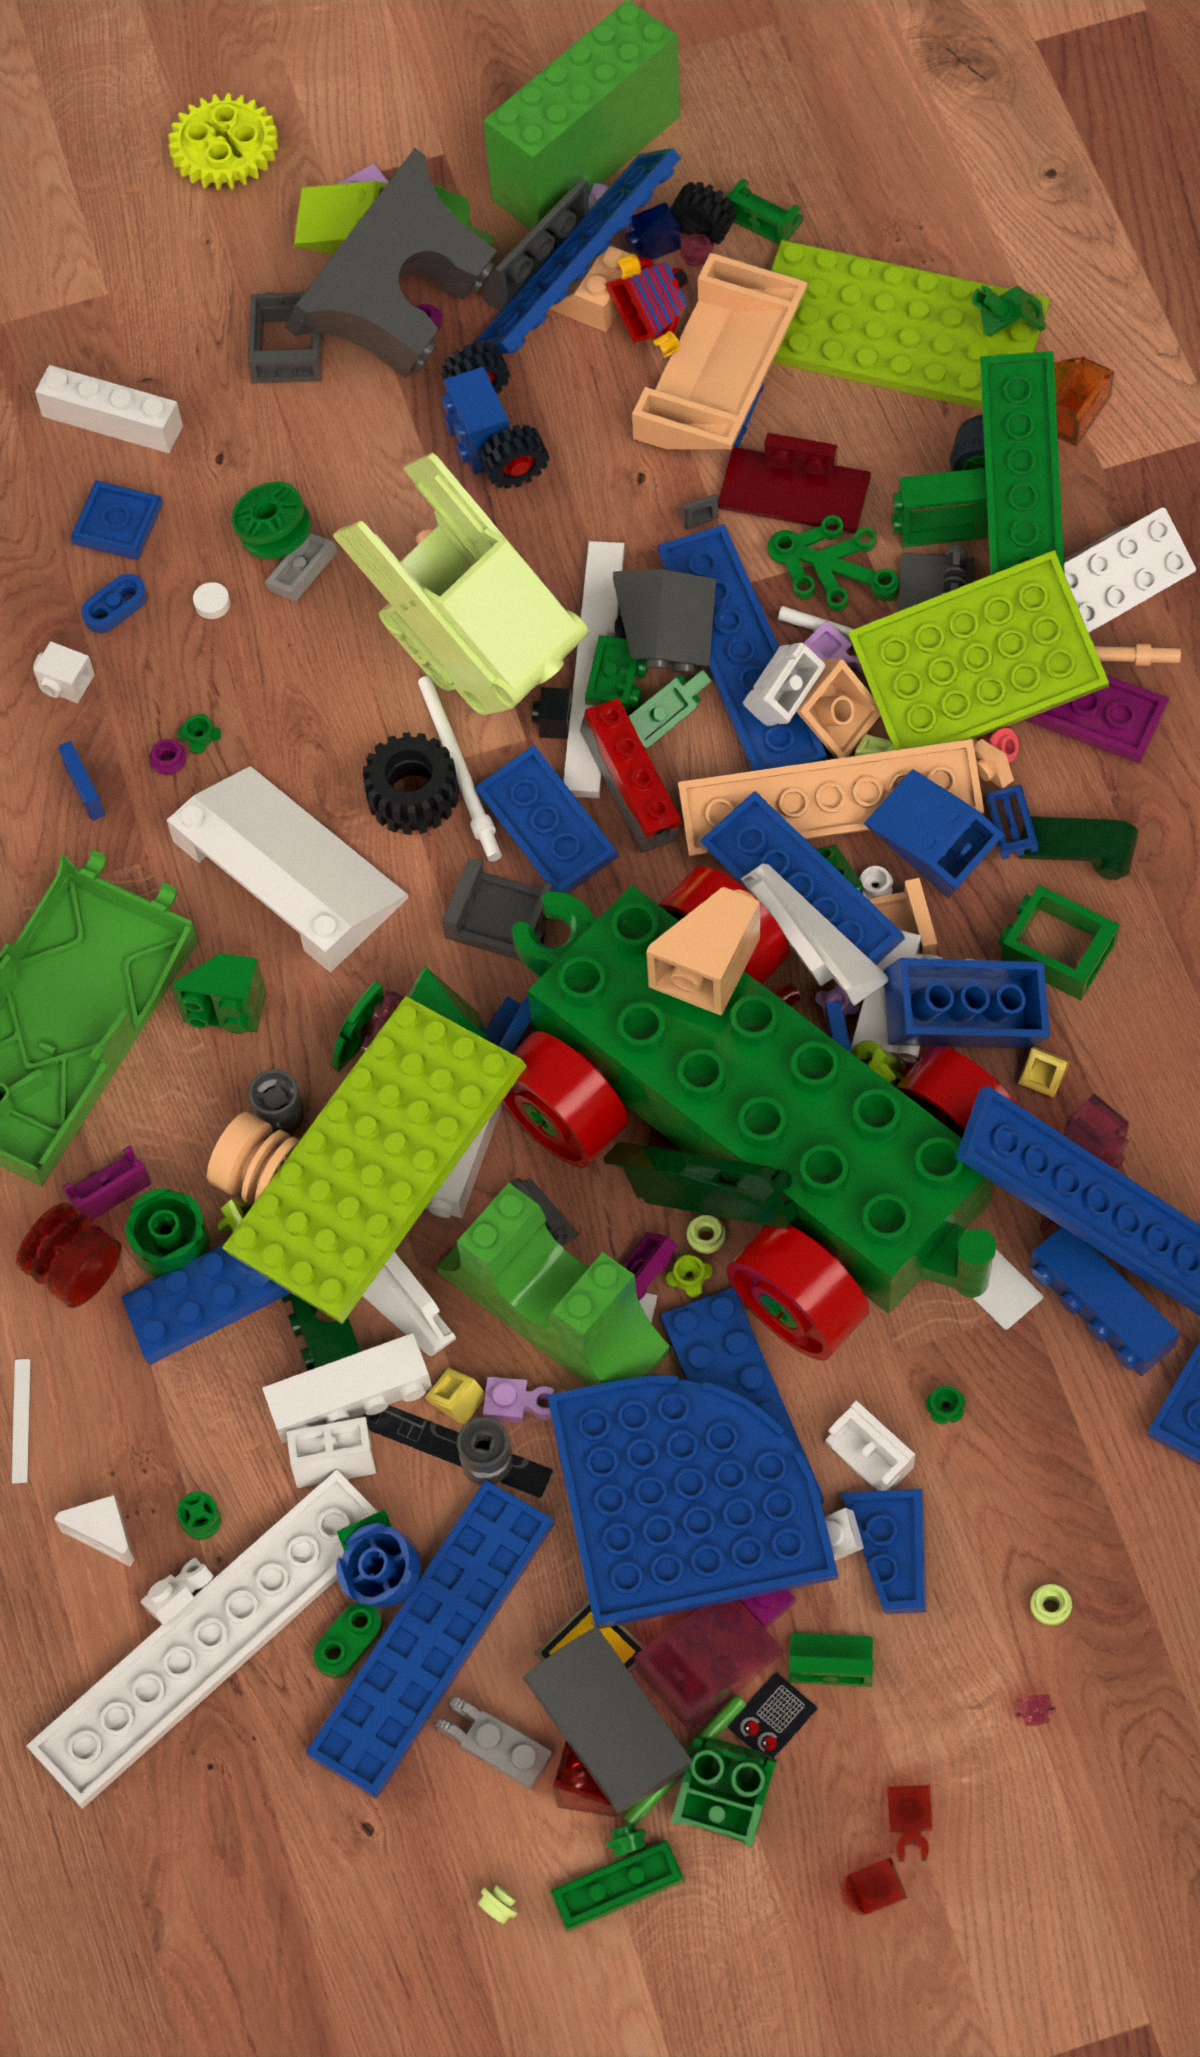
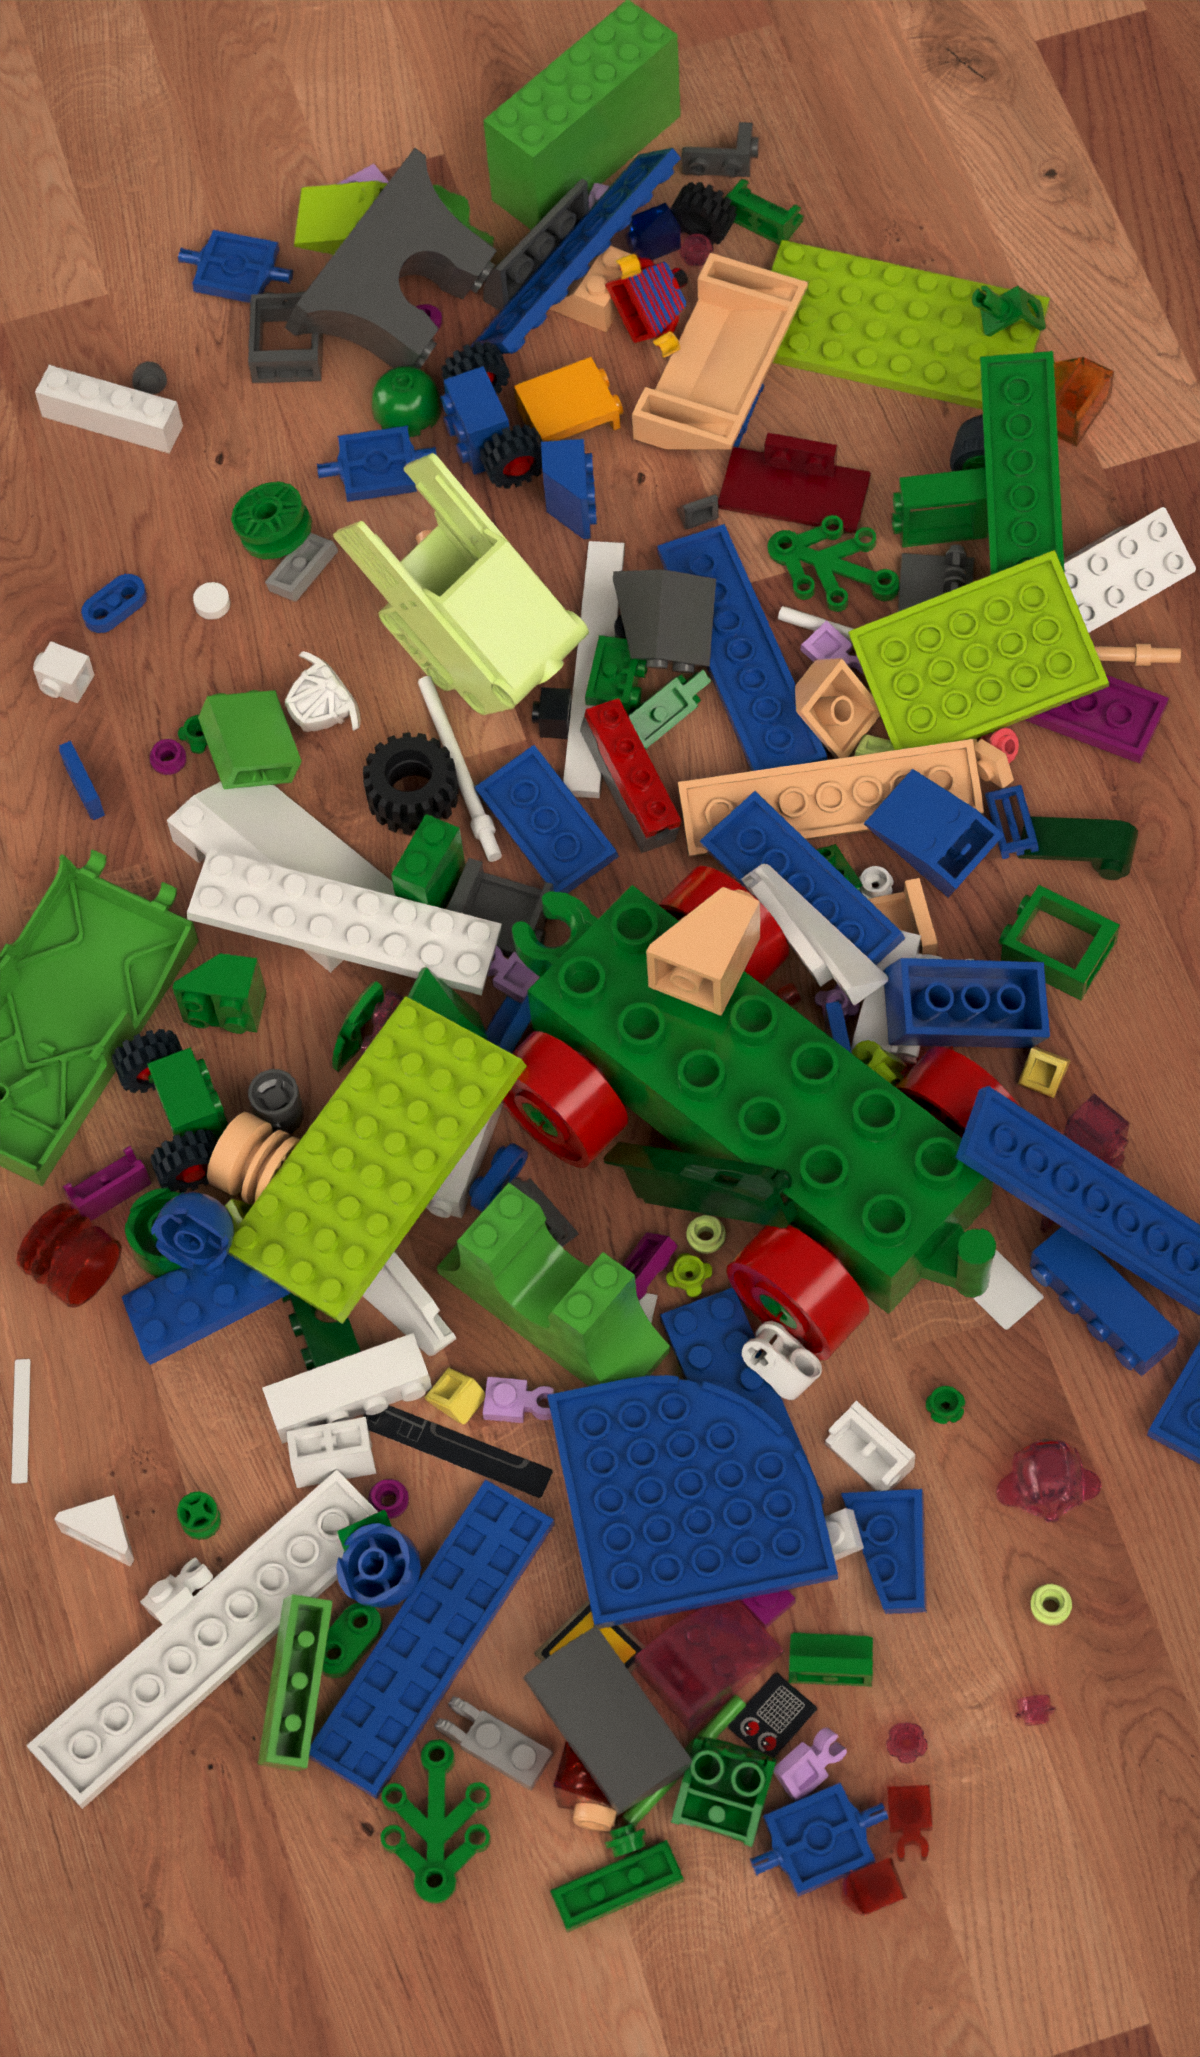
(117, 520): blue plate -> none
(149, 378): none -> dark grey plate
(187, 1100): none -> brick
(194, 1230): none -> blue cylinder
(223, 141): neon yellow gear -> none
(235, 266): none -> blue plate
(249, 739): none -> bright green brick
(295, 1683): none -> bright green brick
(320, 698): none -> white piece
(343, 921): none -> white plate
(374, 463): none -> blue plate
(389, 1487): none -> magenta plate
(406, 399): none -> green cylinder
(430, 864): none -> green brick
(437, 1828): none -> green plant
(484, 1450): dark grey wheel -> none
(498, 1903): yellowish green plate -> none
(505, 1168): none -> blue plate
(511, 975): none -> lavender plate
(568, 401): none -> light orange panel
(569, 484): none -> blue slope
(594, 1817): none -> light nougat tile
(723, 161): none -> dark grey bracket
(784, 684): white brick -> none
(784, 1363): none -> white piece
(804, 1766): none -> lavender plate
(819, 1839): none -> blue plate
(914, 1734): none -> clear pink plate
(1048, 1480): none -> clear pink piece

